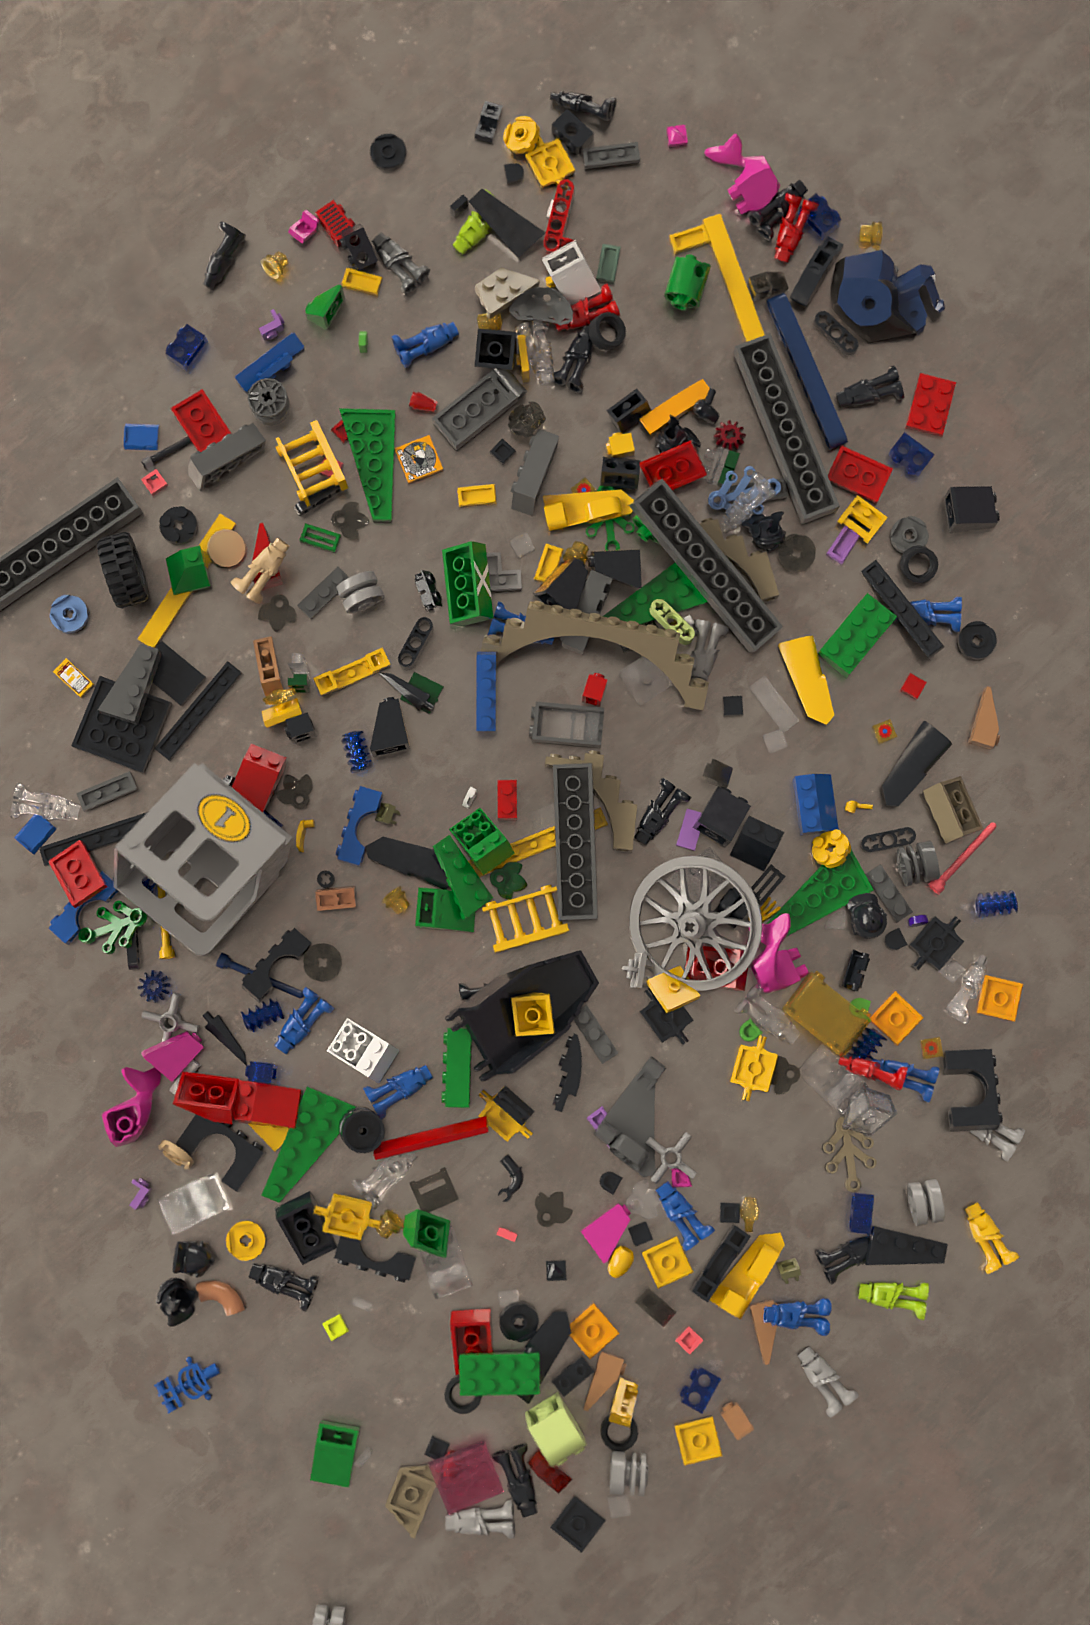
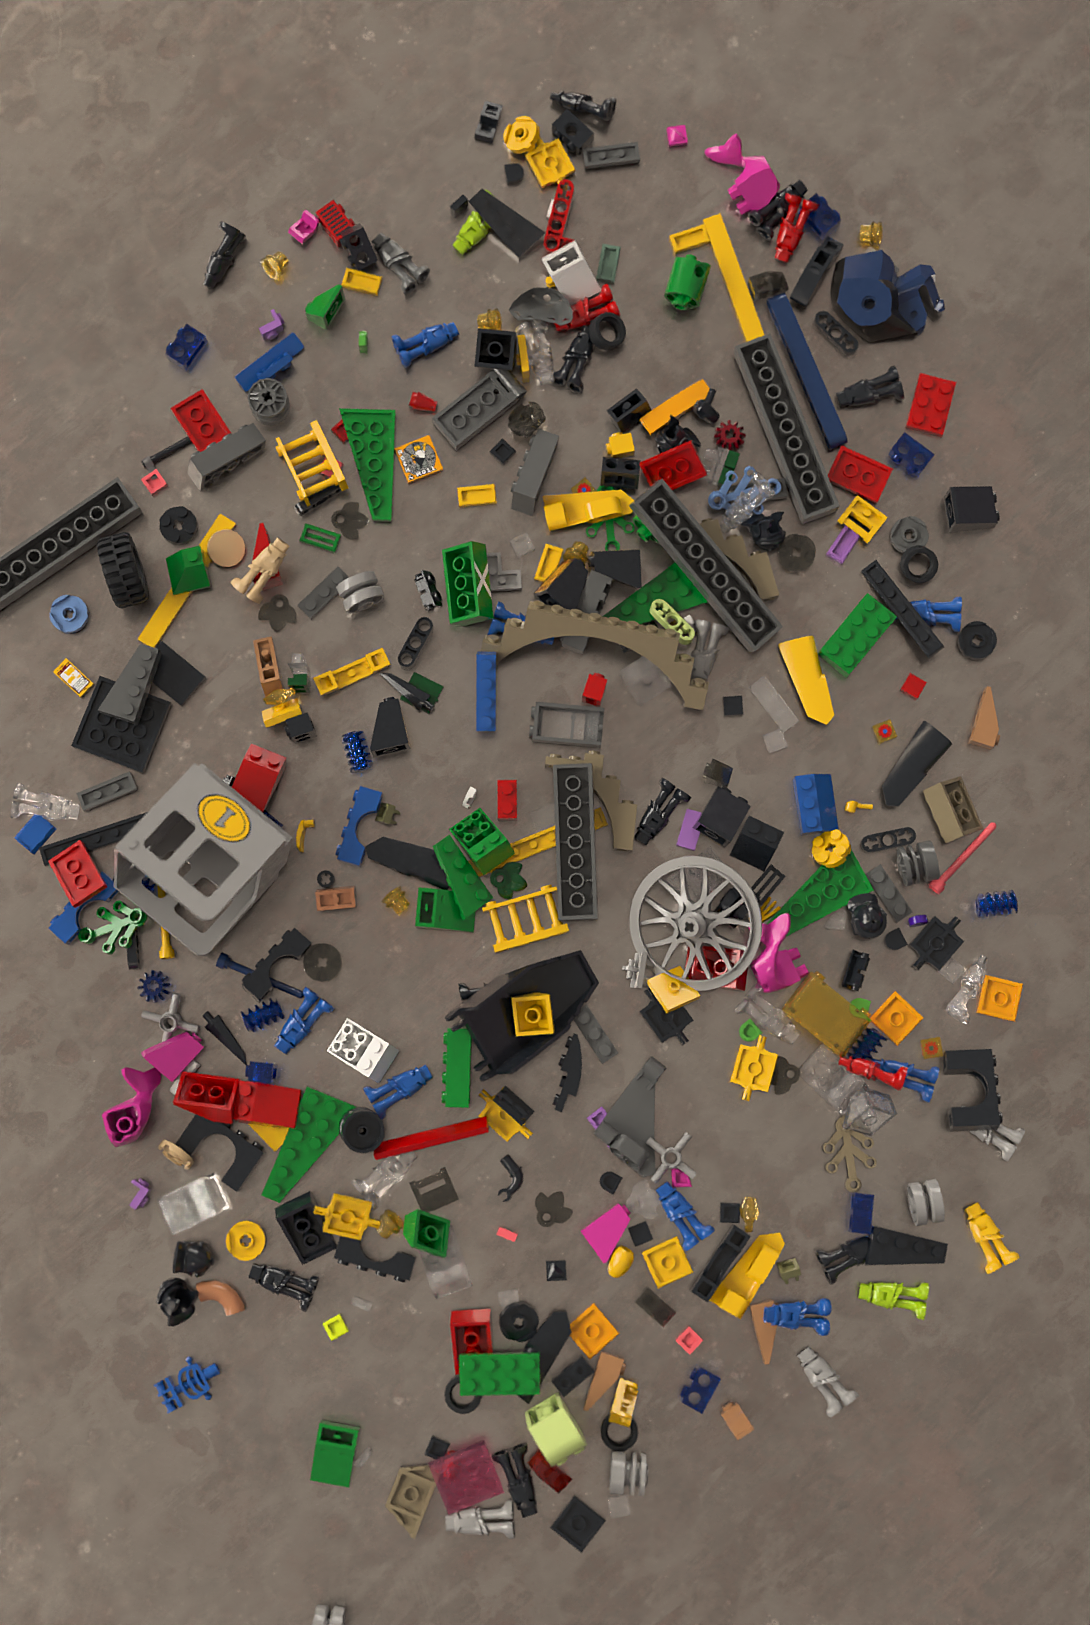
(141, 437): blue piece -> none
(198, 711): black tile -> none
(293, 789): clear smoke plate -> none
(388, 152): black tile -> none
(502, 289): wing -> none
(698, 1440): yellow plate -> none

